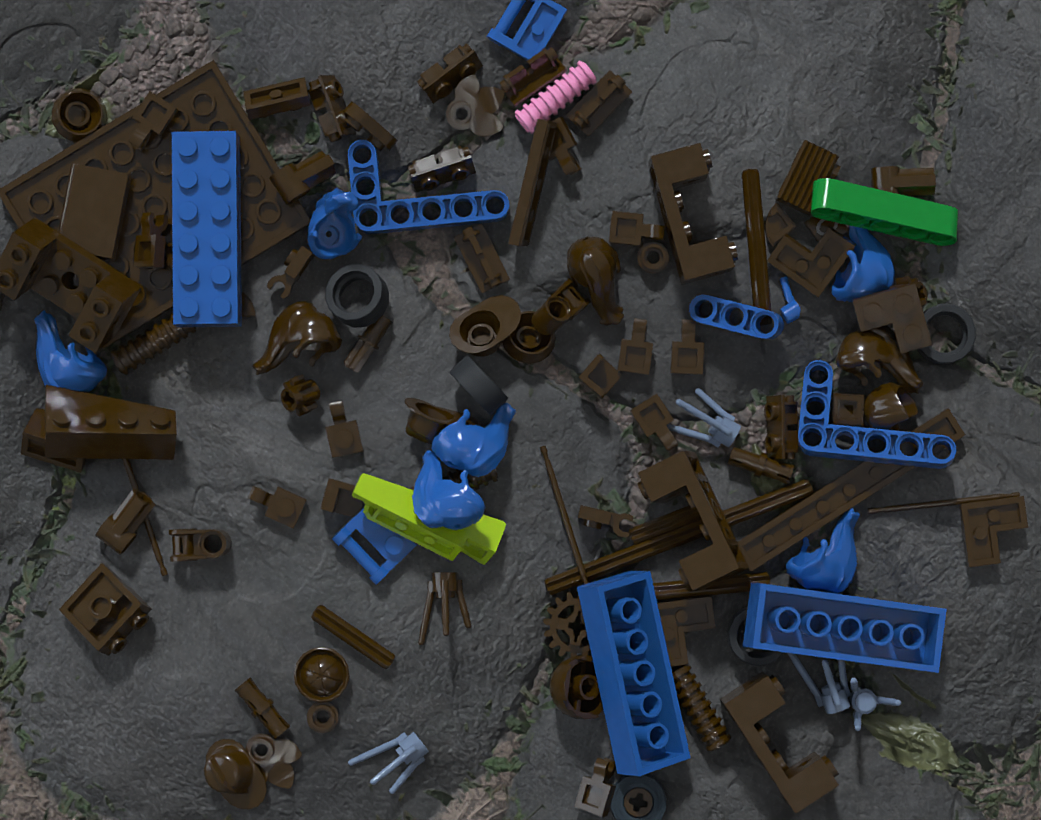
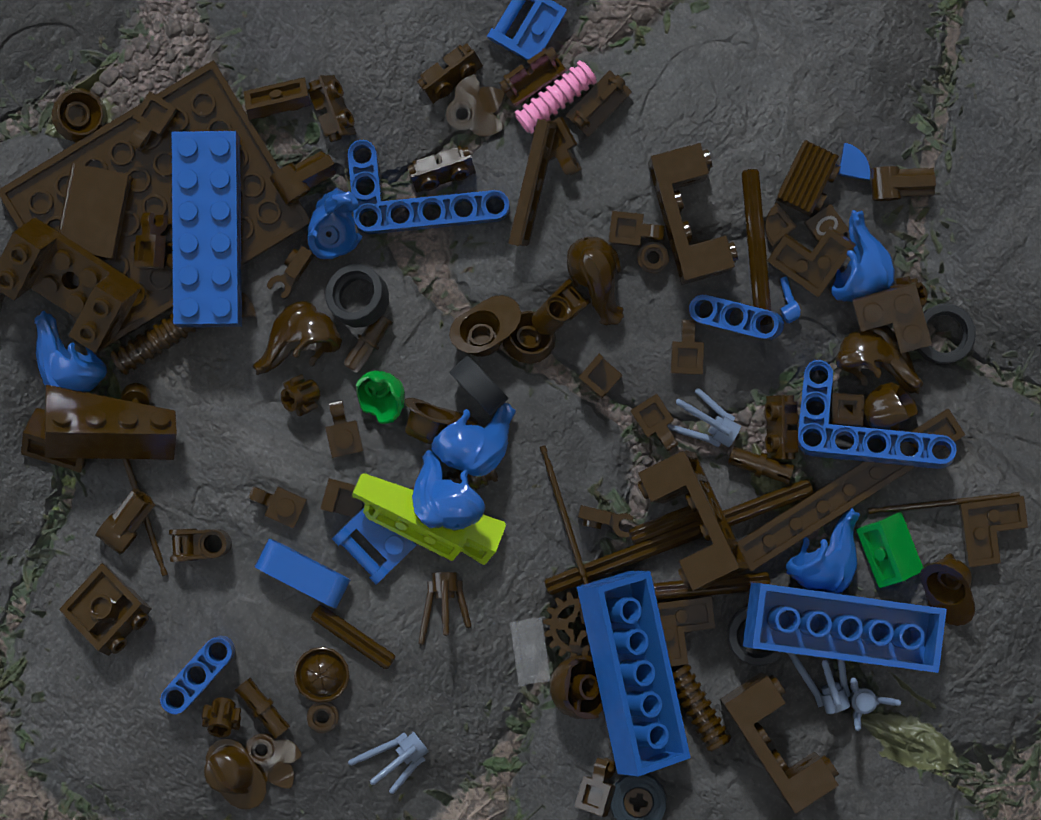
(136, 393): none -> dark brown piece
(184, 682): none -> blue beam
(221, 717): none -> dark brown gear
(302, 573): none -> blue beam
(359, 119): dark brown plate -> none
(381, 395): none -> green hair
(481, 257): dark brown hinge -> none
(530, 651): none -> clear panel
(635, 353): dark brown plate -> none
(854, 163): none -> blue tile
(884, 212): green beam -> none
(890, 550): none -> green panel
(949, 587): none -> dark brown piece

